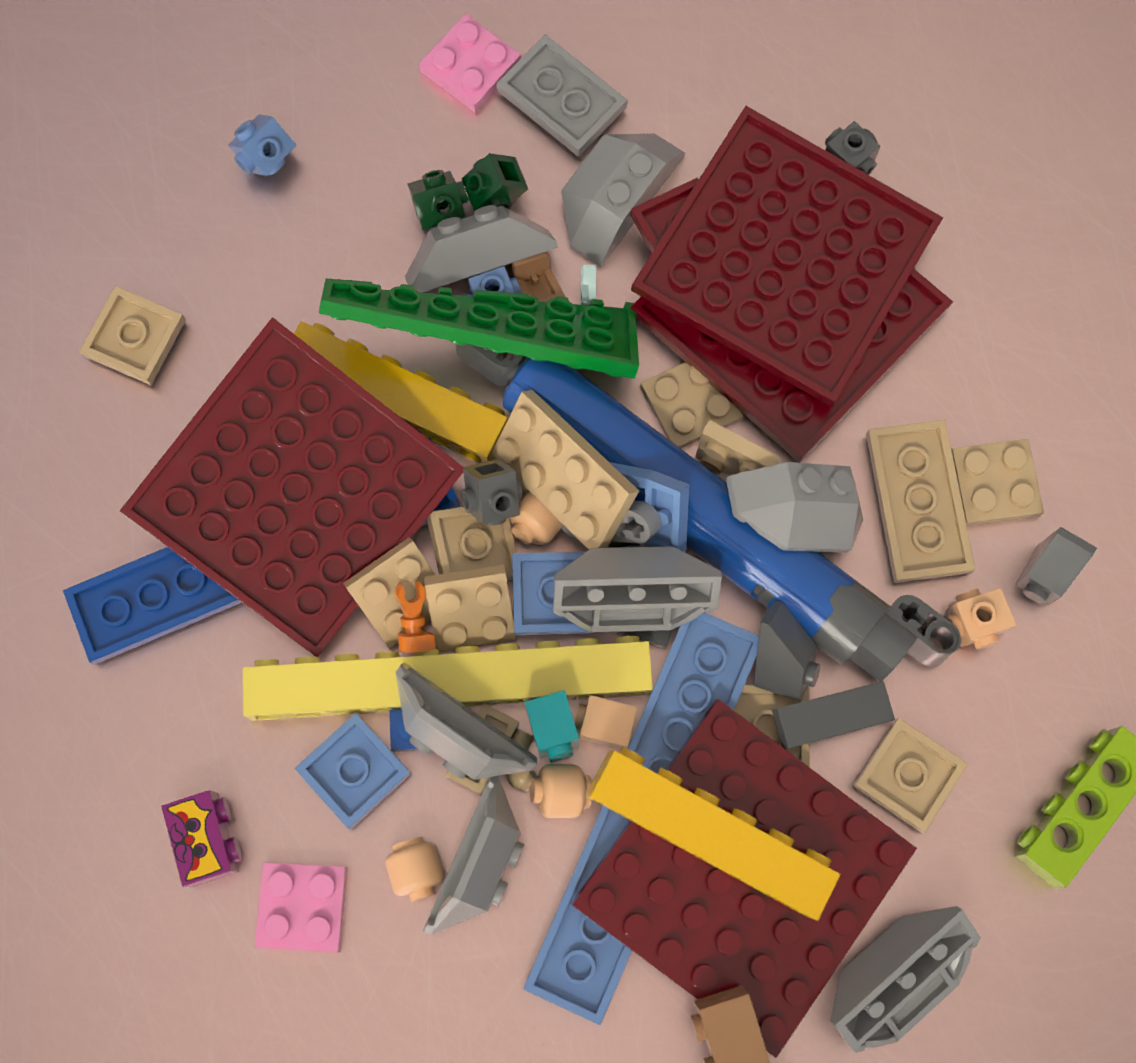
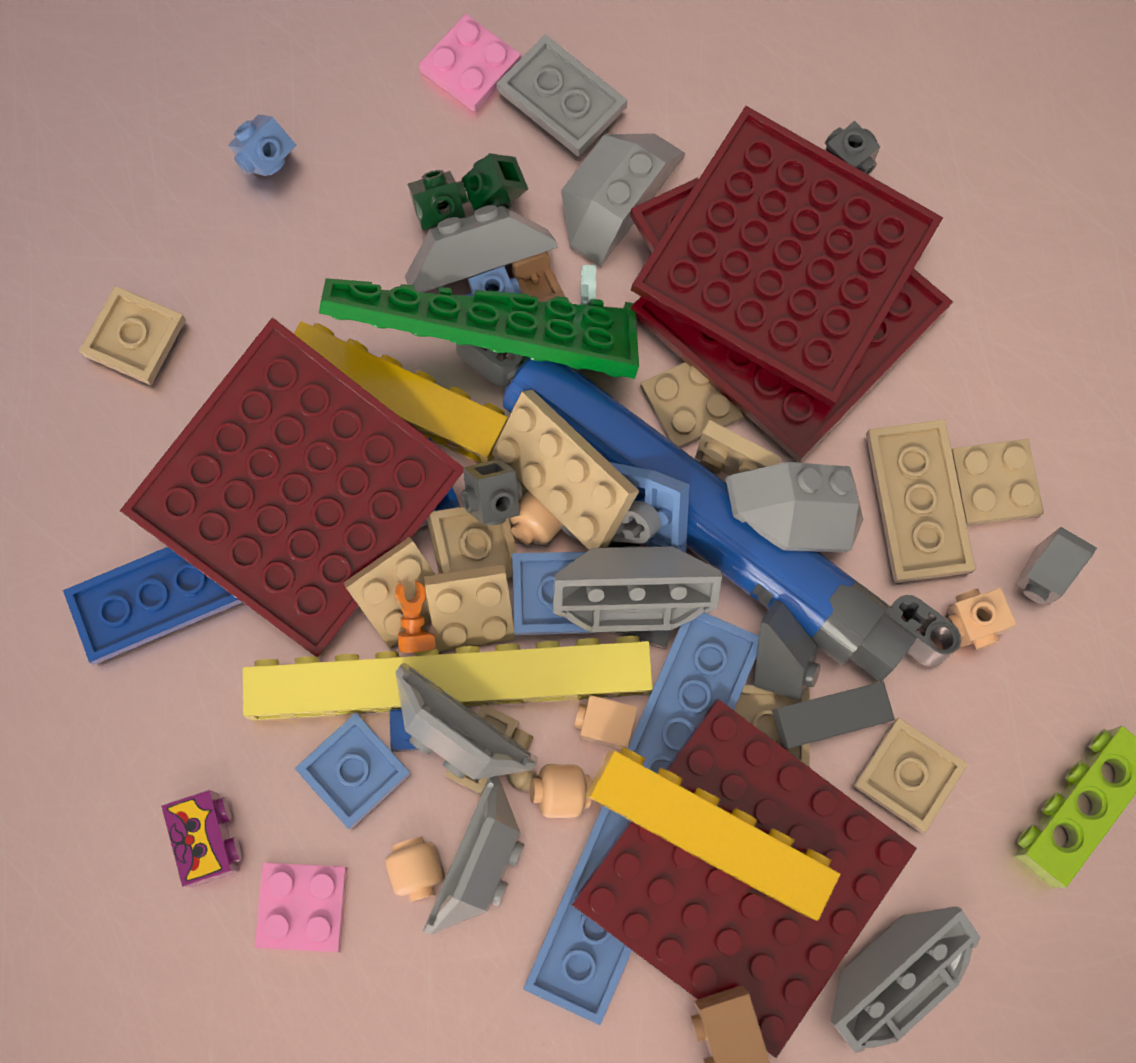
(553, 726): teal brick -> none

